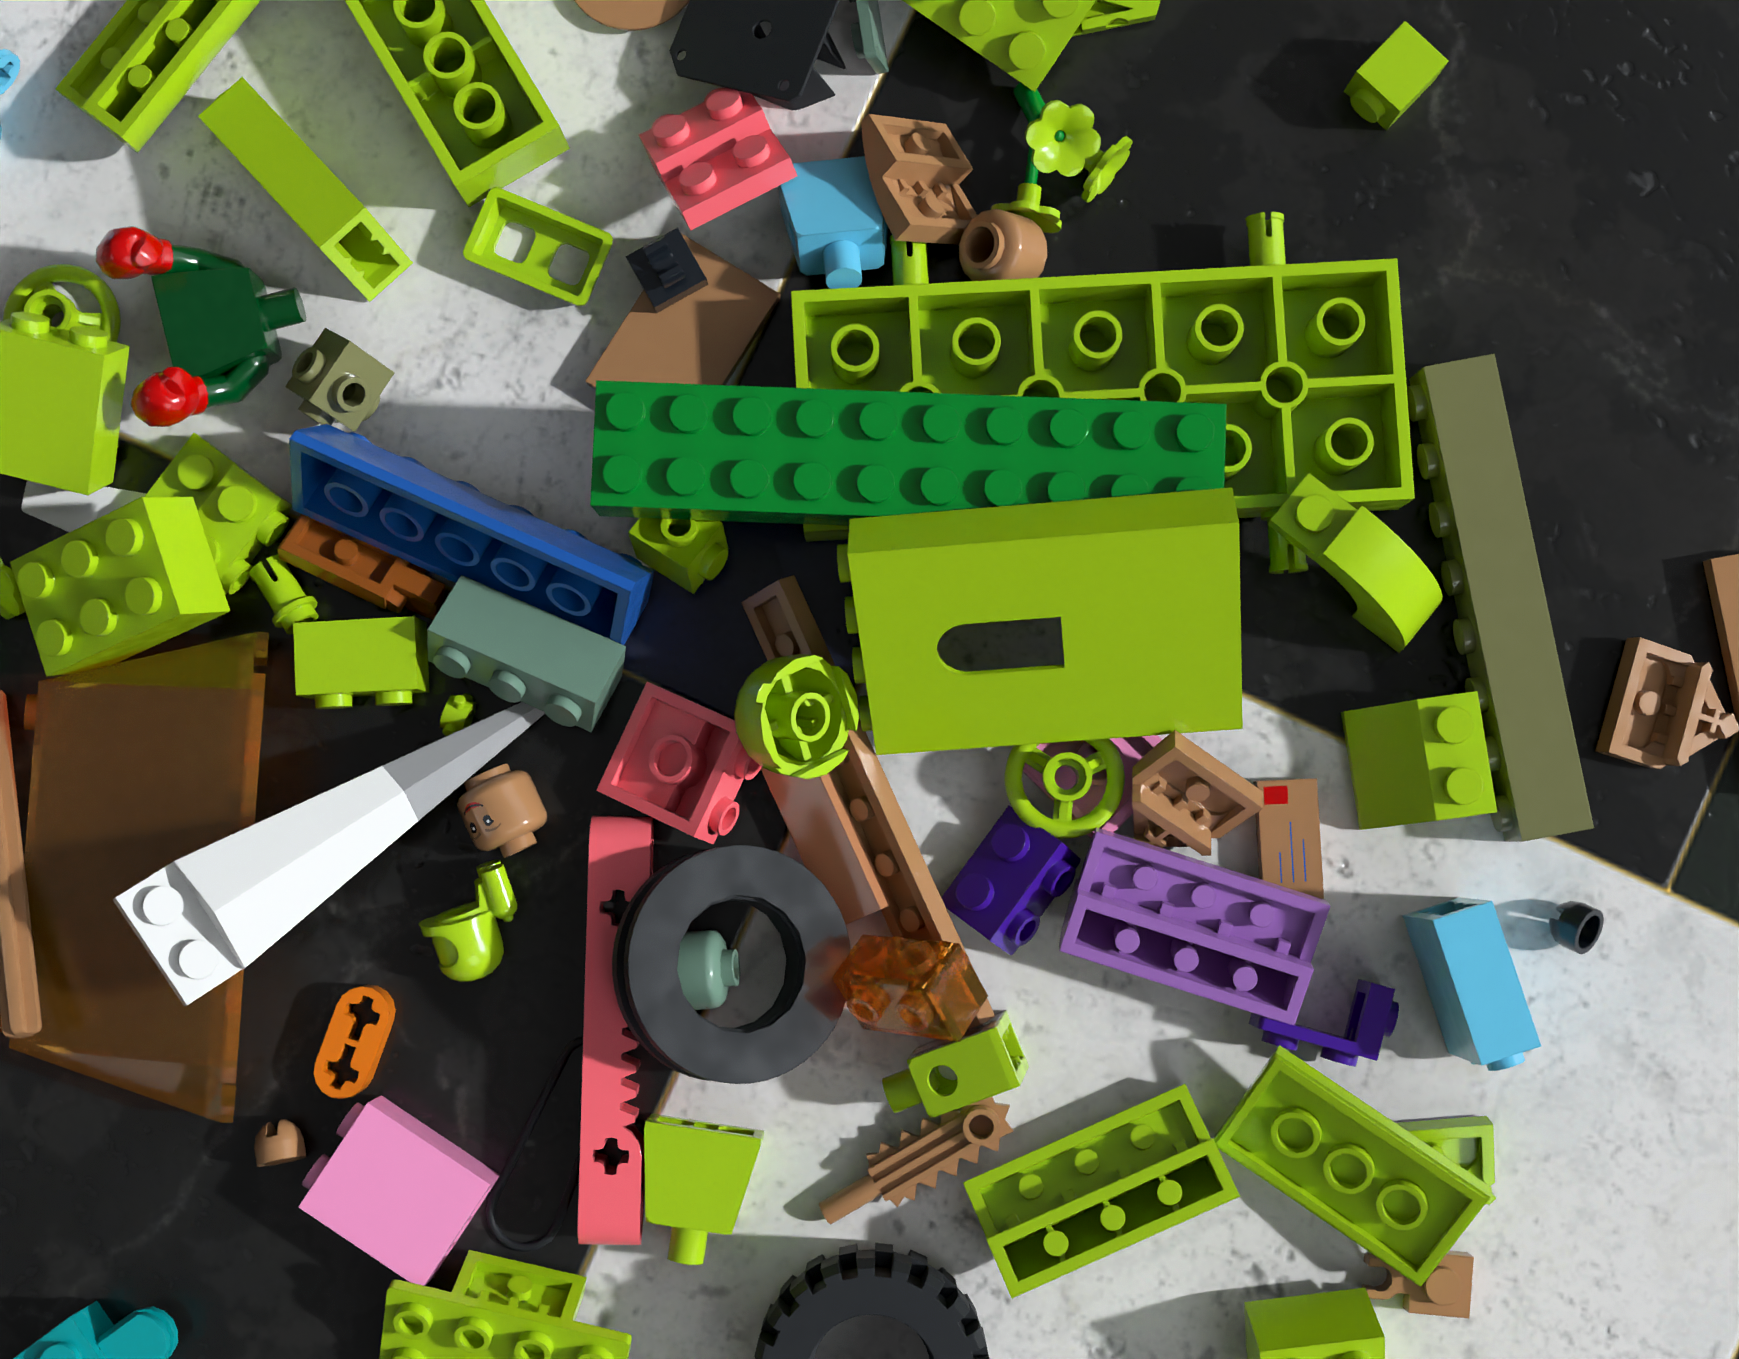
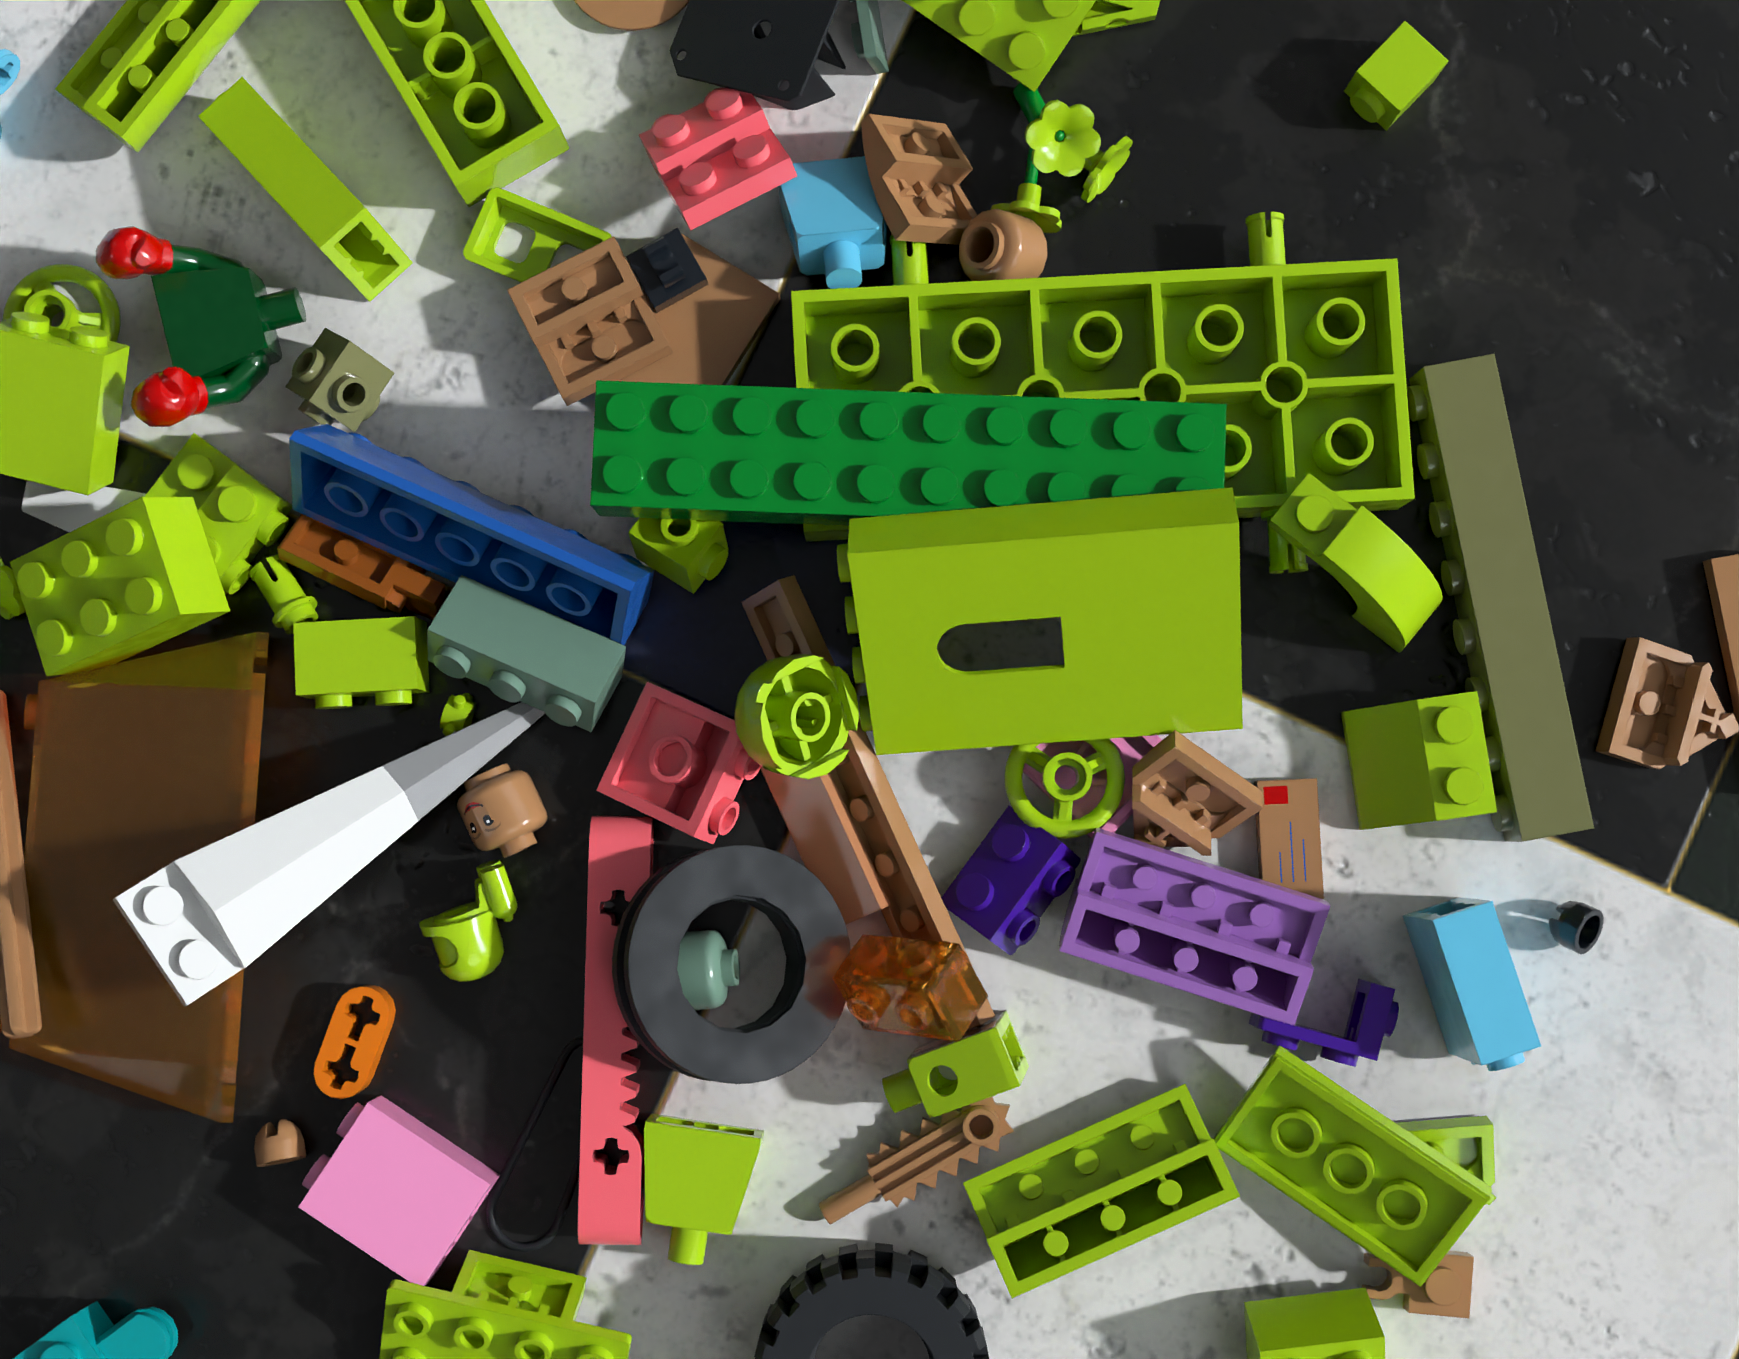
(590, 320): none -> medium nougat slope

